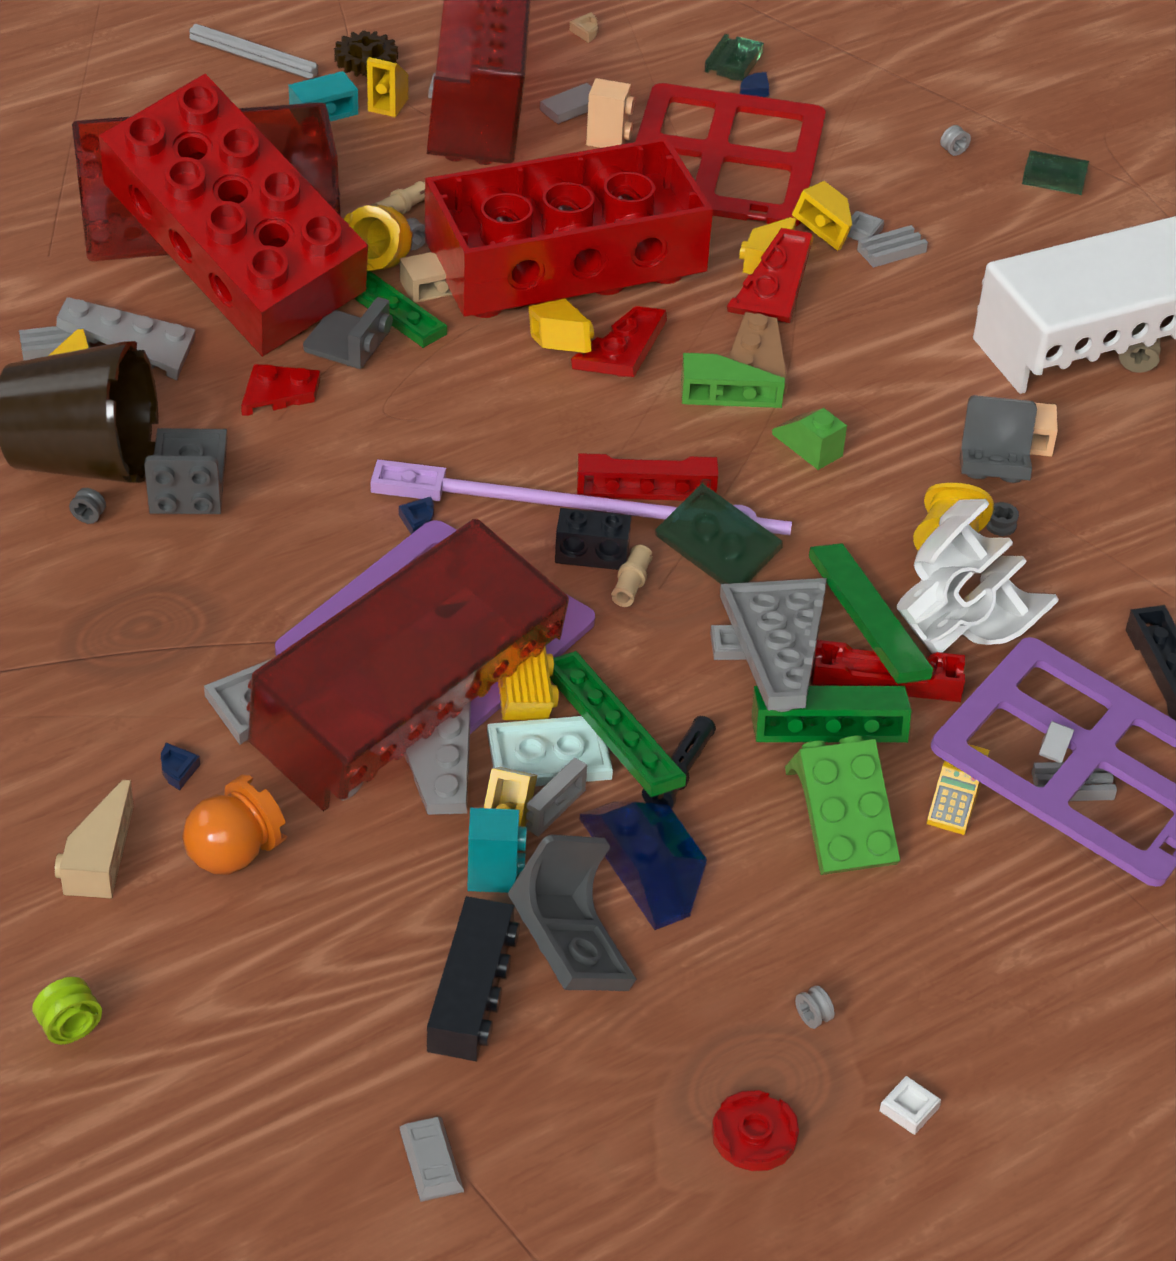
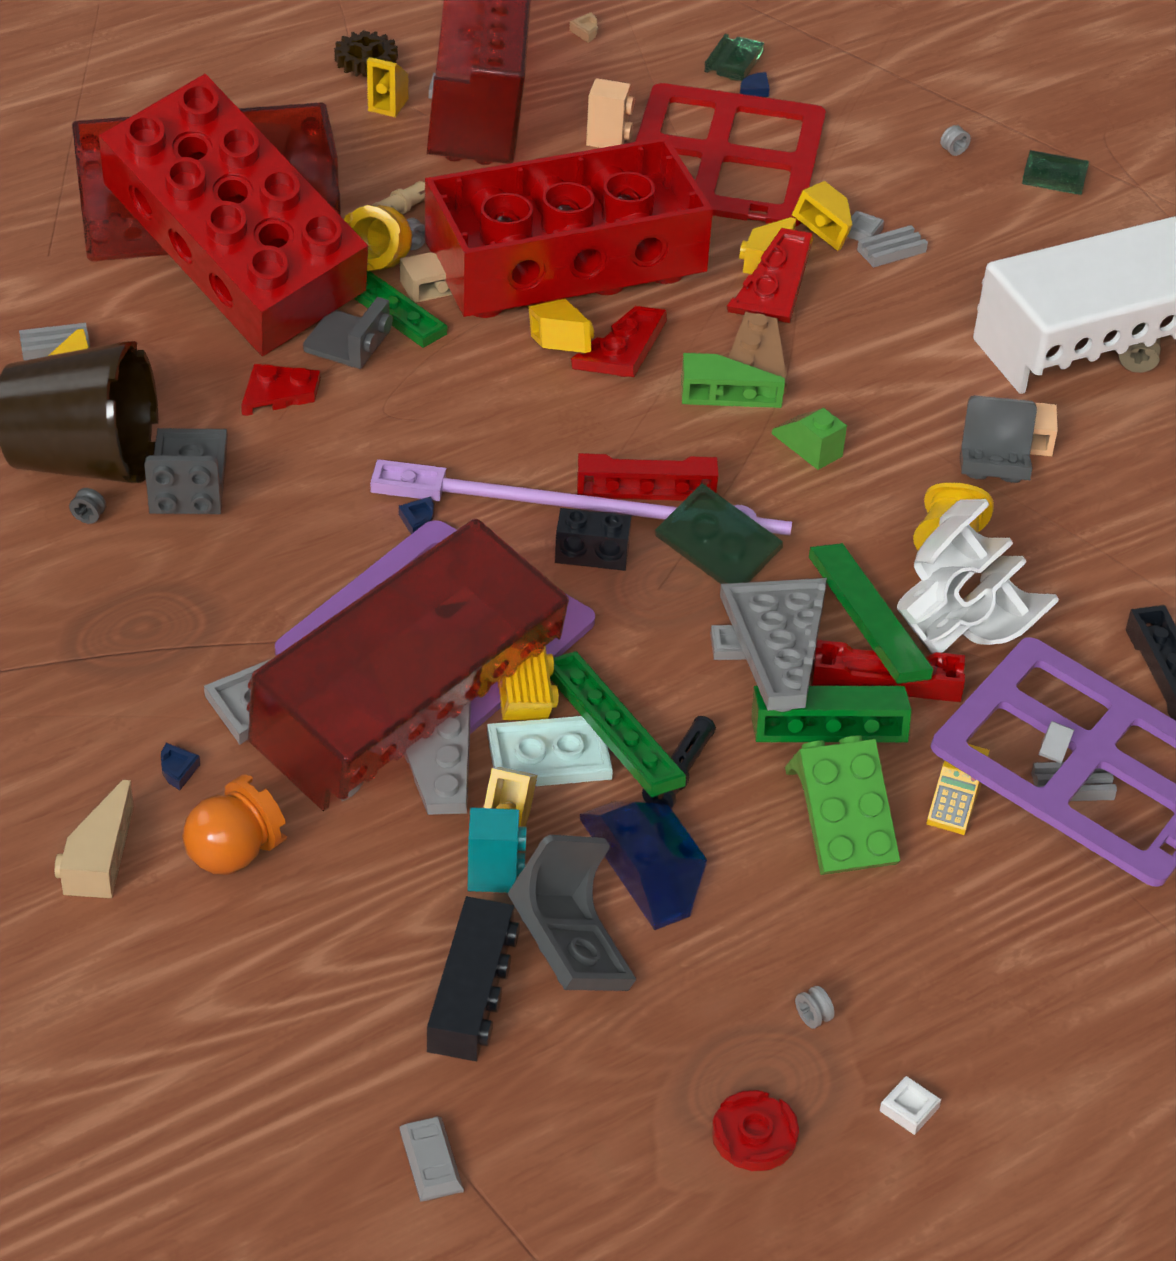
(67, 1010): lime wheel -> none
(163, 342): light grey wing -> none
(253, 51): light grey axle -> none
(333, 89): teal brick -> none
(556, 796): light grey tile -> none
(567, 104): light grey tile -> none
(632, 575): tan pin -> none
(1003, 520): dark grey bush -> none

